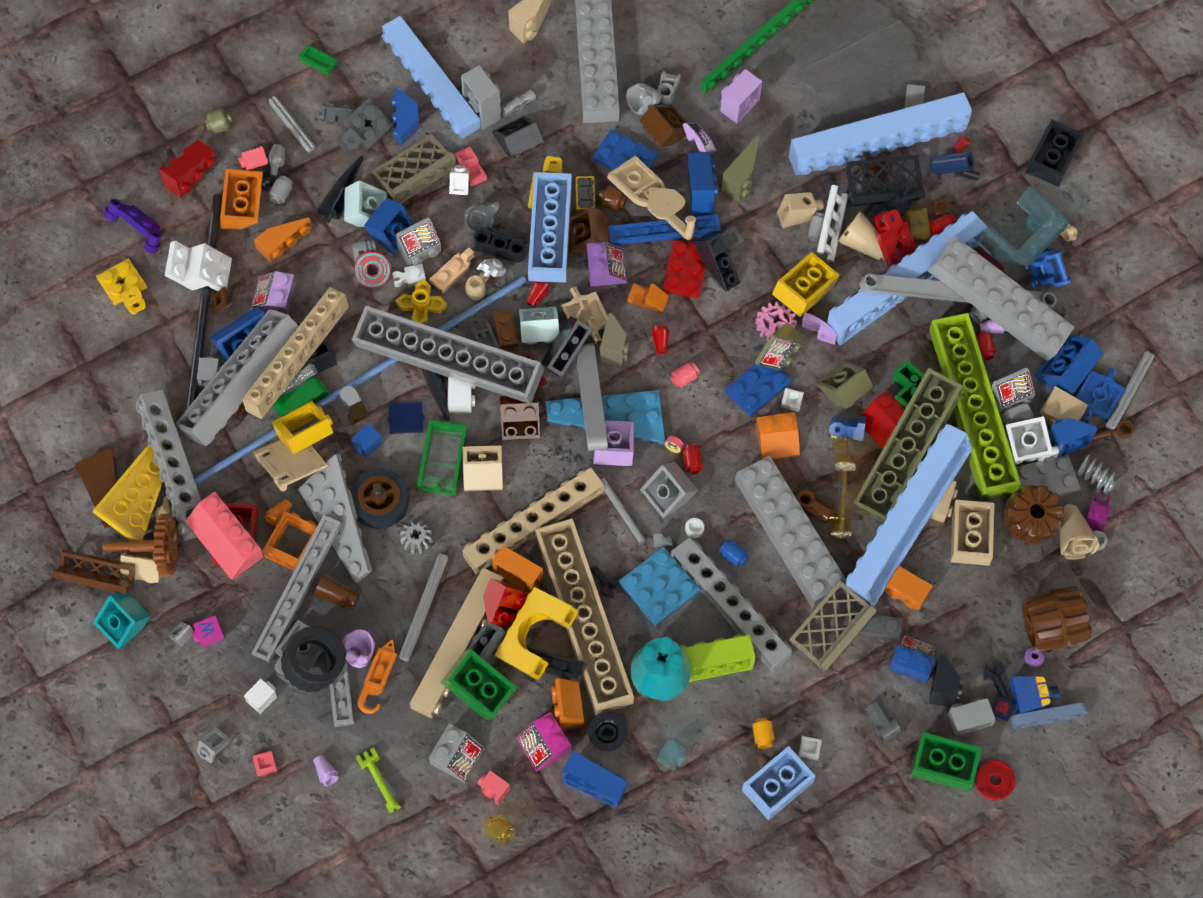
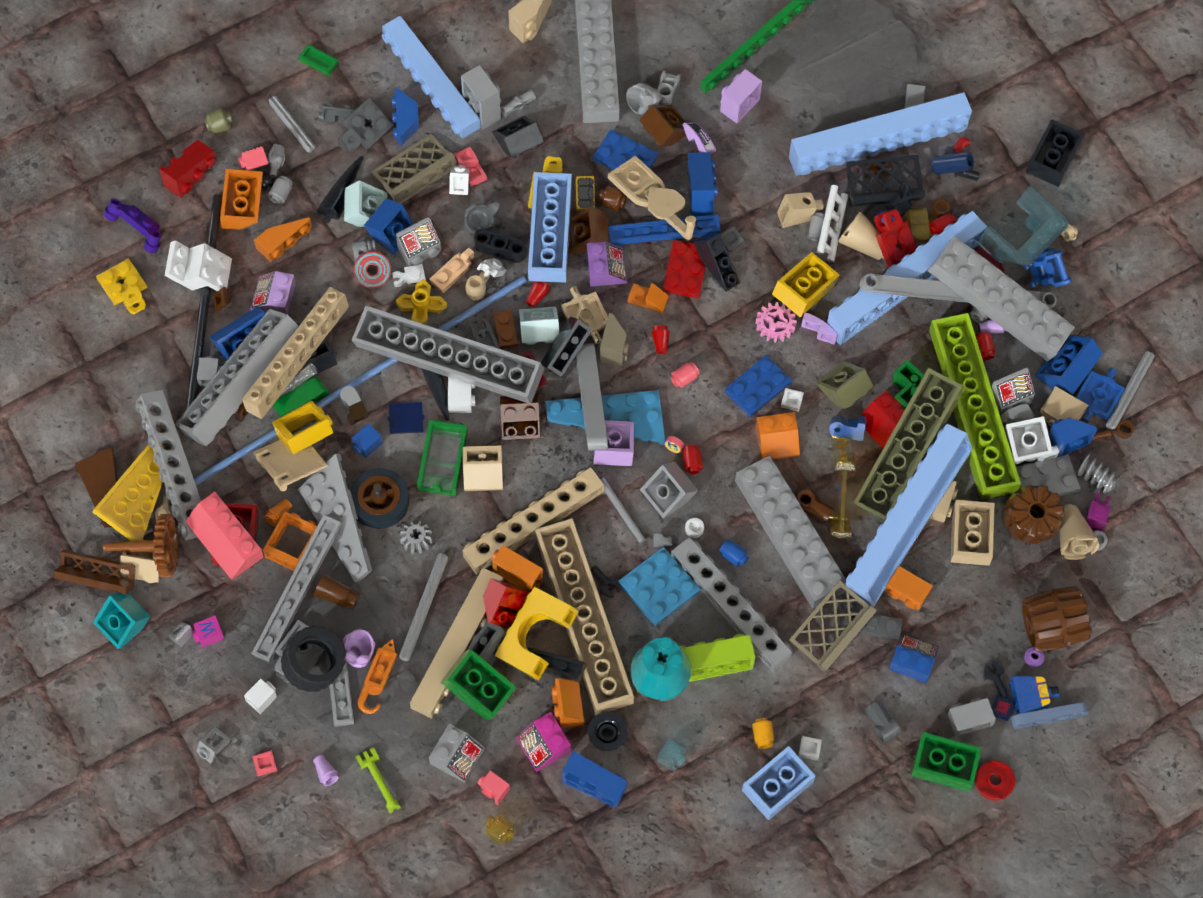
(739, 175): olive slope -> none
(780, 348): slope -> none
(945, 684): black slope -> none

